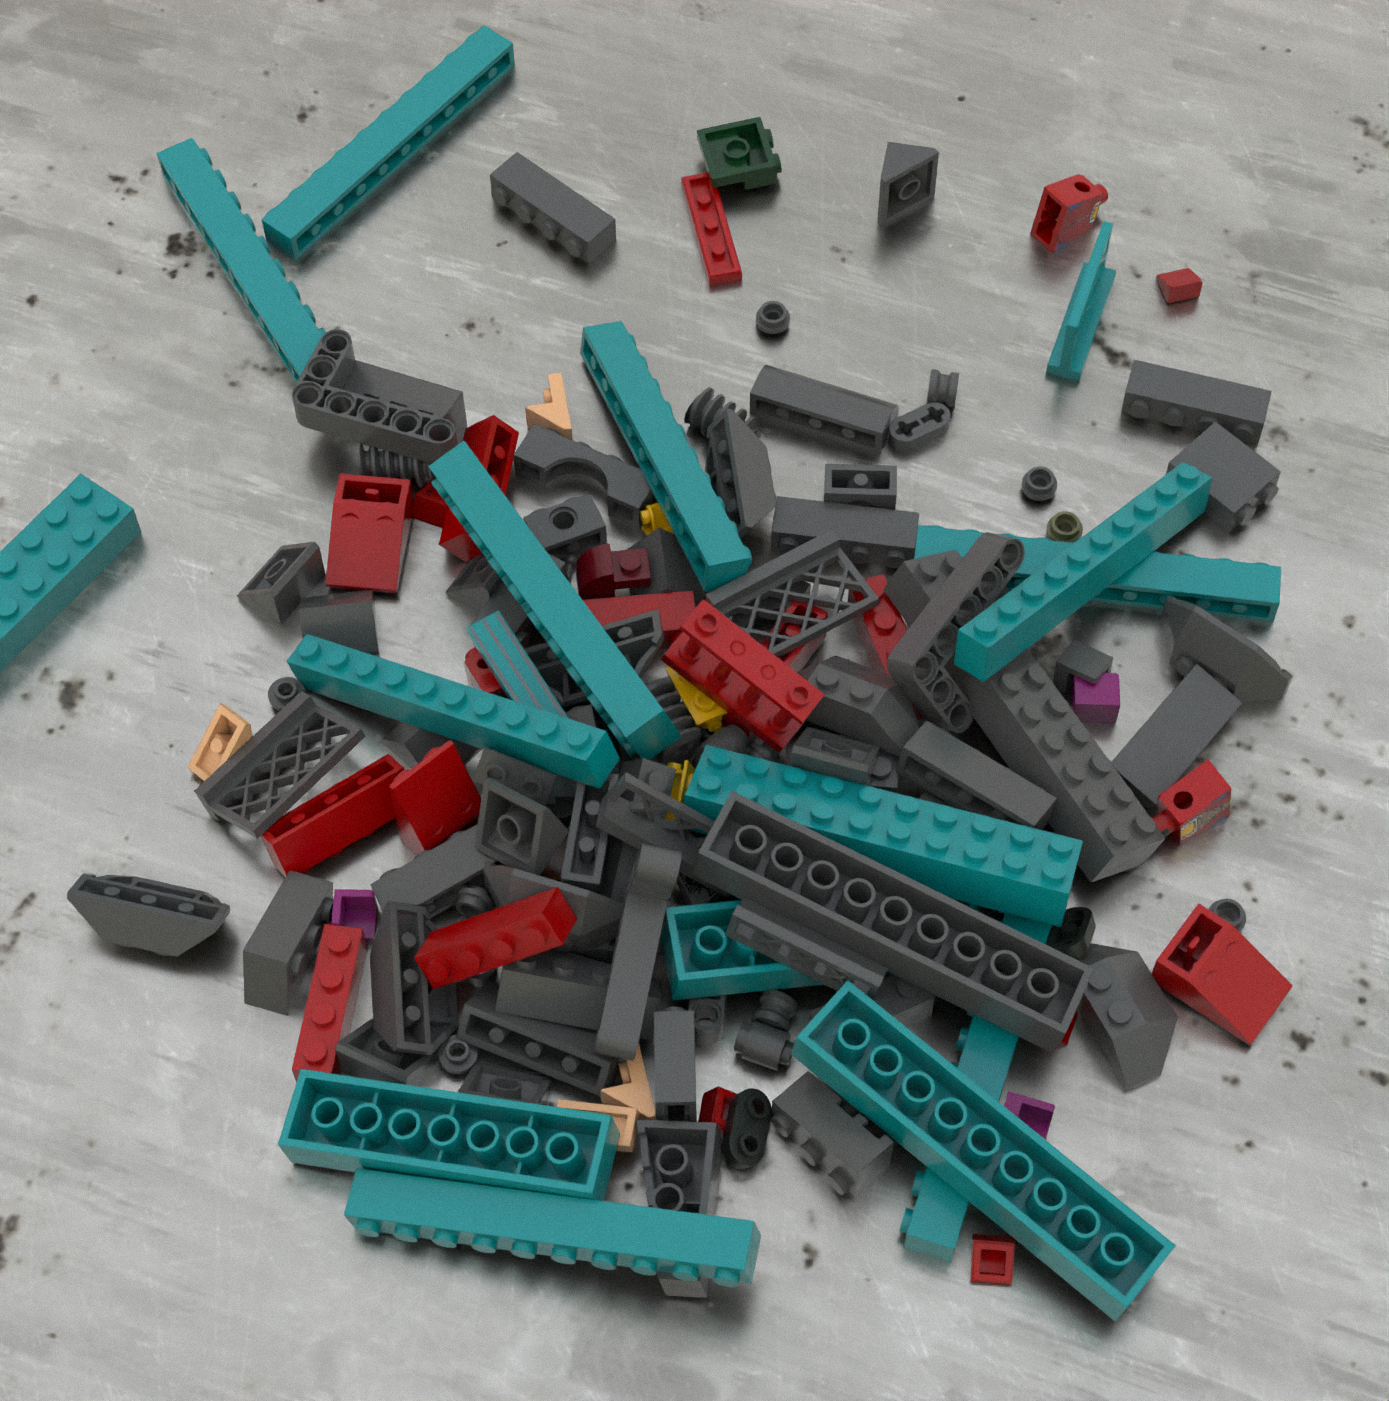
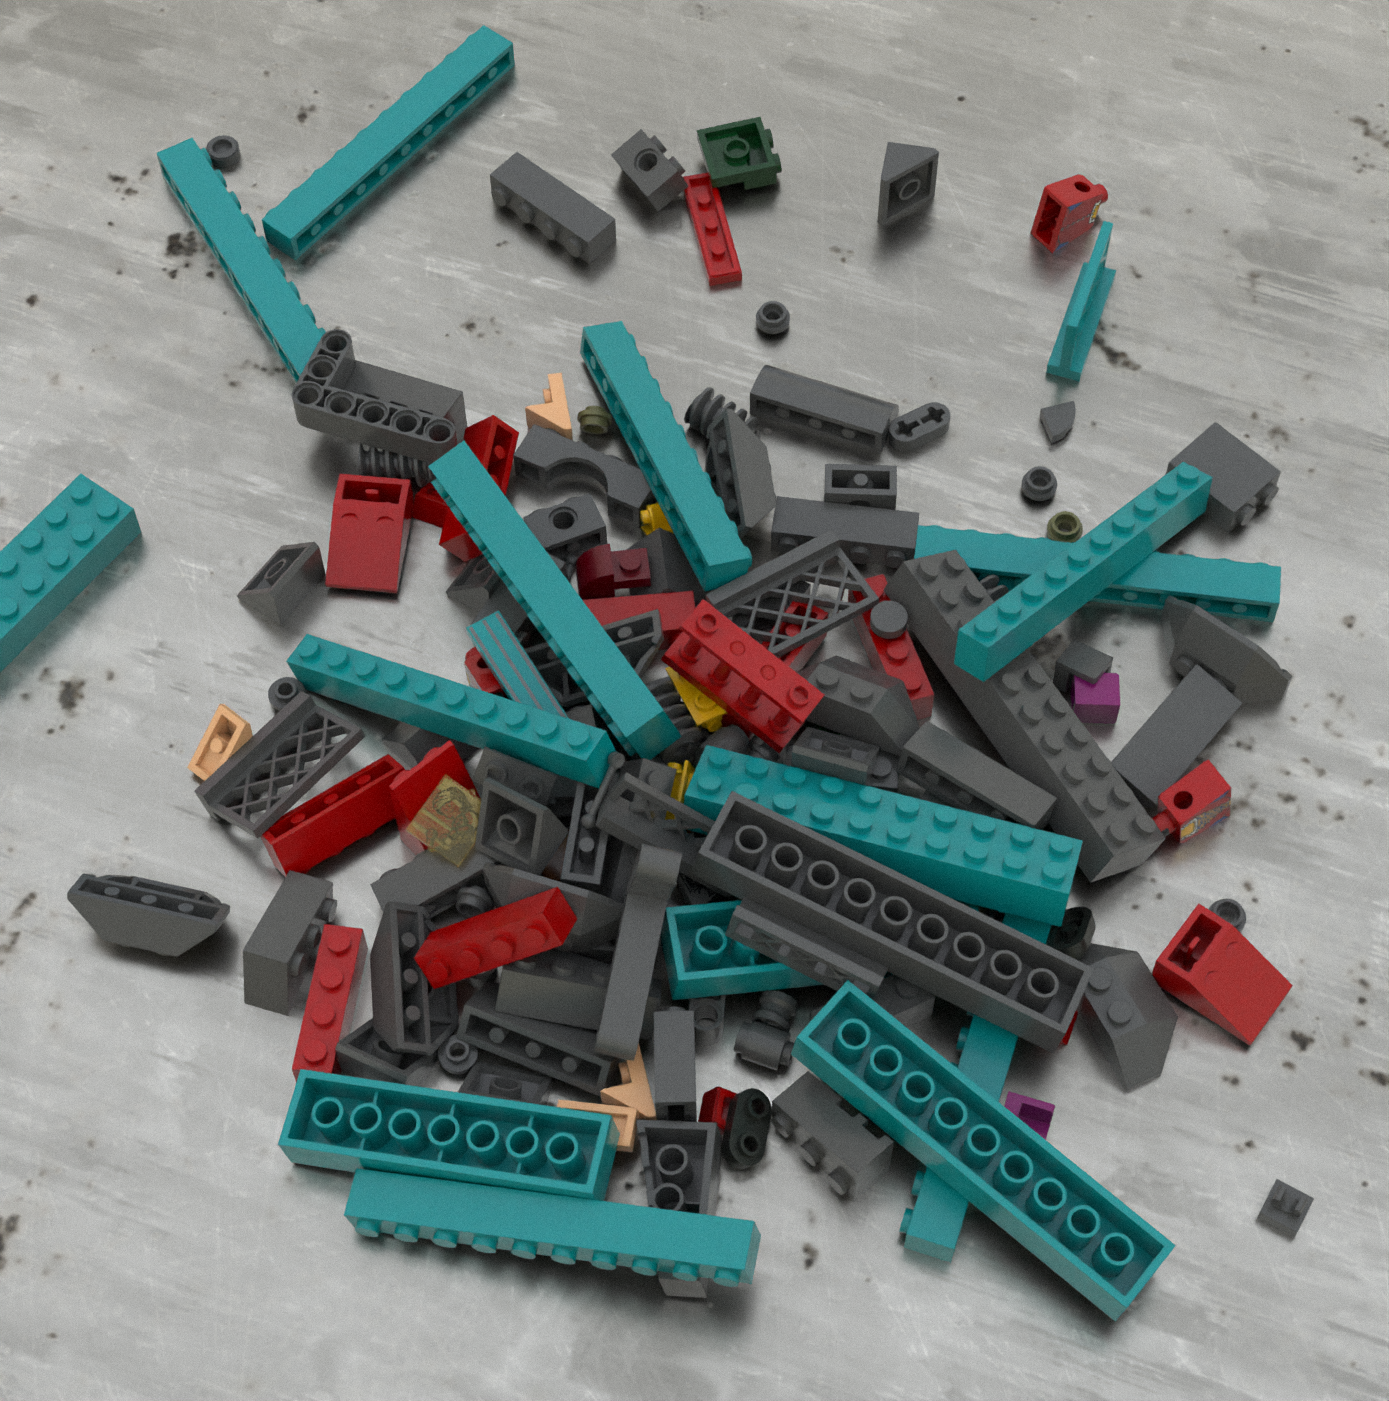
(223, 151): none -> dark grey tile
(342, 619): dark grey slope -> none
(356, 910): magenta panel -> none
(448, 821): none -> clear yellow piece
(594, 420): none -> olive plate
(615, 760): none -> dark grey hinge
(661, 182): none -> dark grey brick
(888, 619): none -> dark grey tile
(931, 640): dark grey beam -> none
(943, 387): dark grey wheel -> none
(992, 1258): red slope -> none
(1058, 420): none -> dark grey tile
(1179, 285): red slope -> none
(1195, 401): dark grey brick -> none
(1285, 1208): none -> dark grey tile

